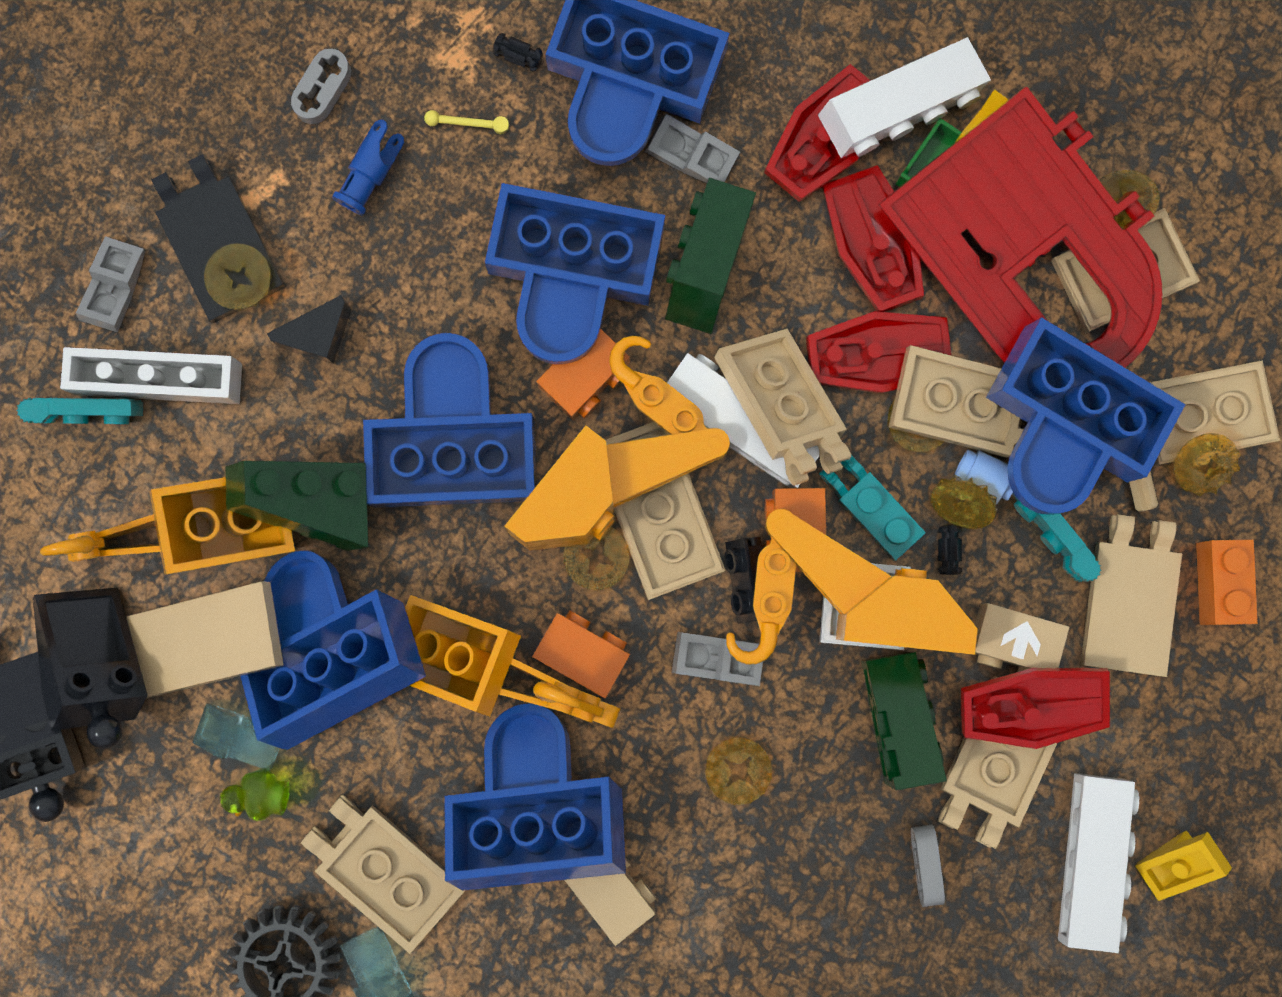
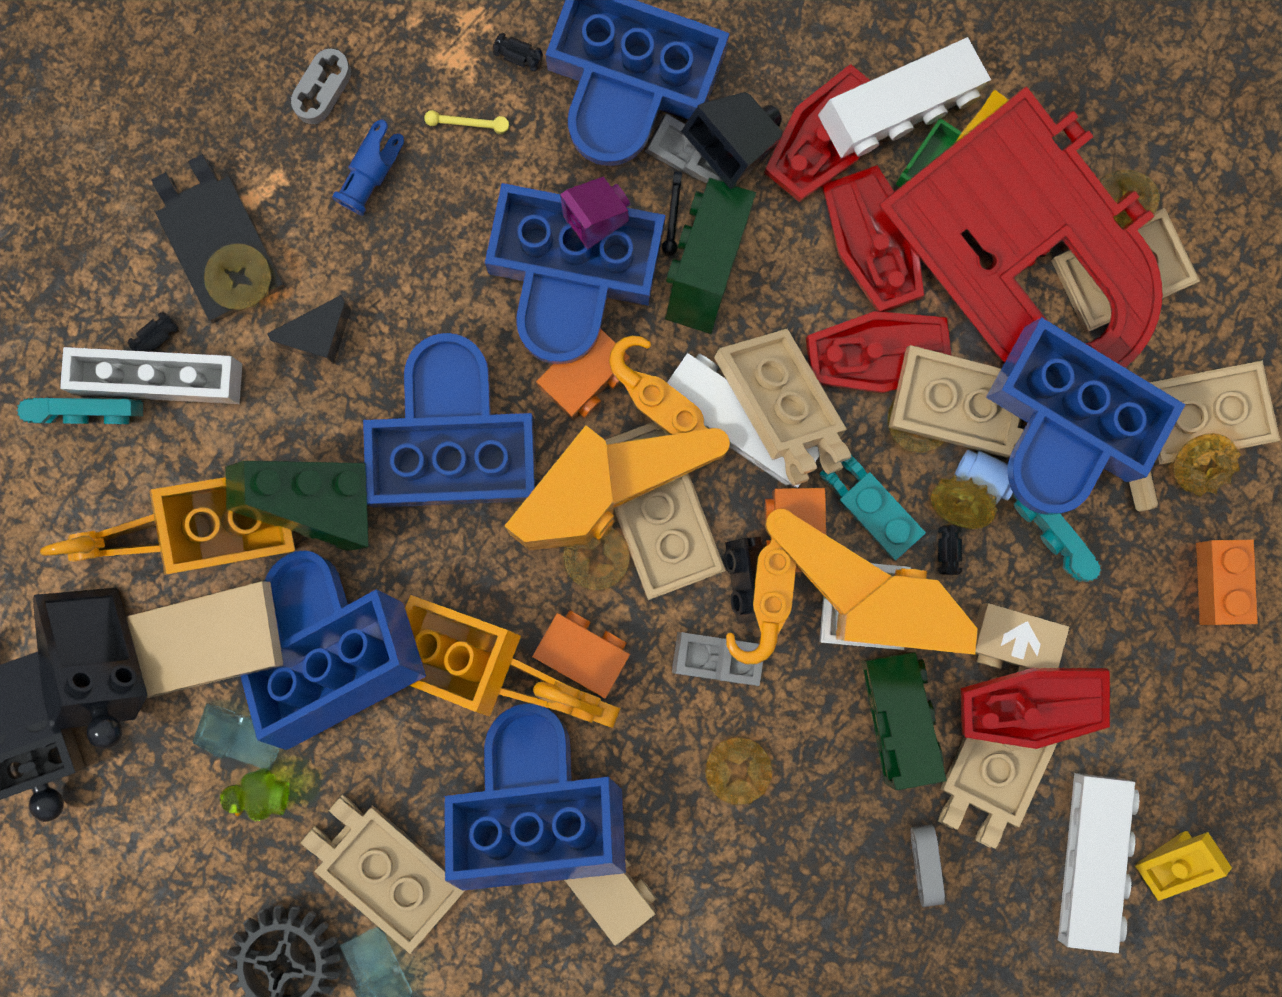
(112, 284): light grey slope -> none
(153, 333): none -> black piece
(594, 210): none -> magenta slope
(670, 246): none -> black hinge
(734, 135): none -> black torso
(1132, 601): tan tile -> none

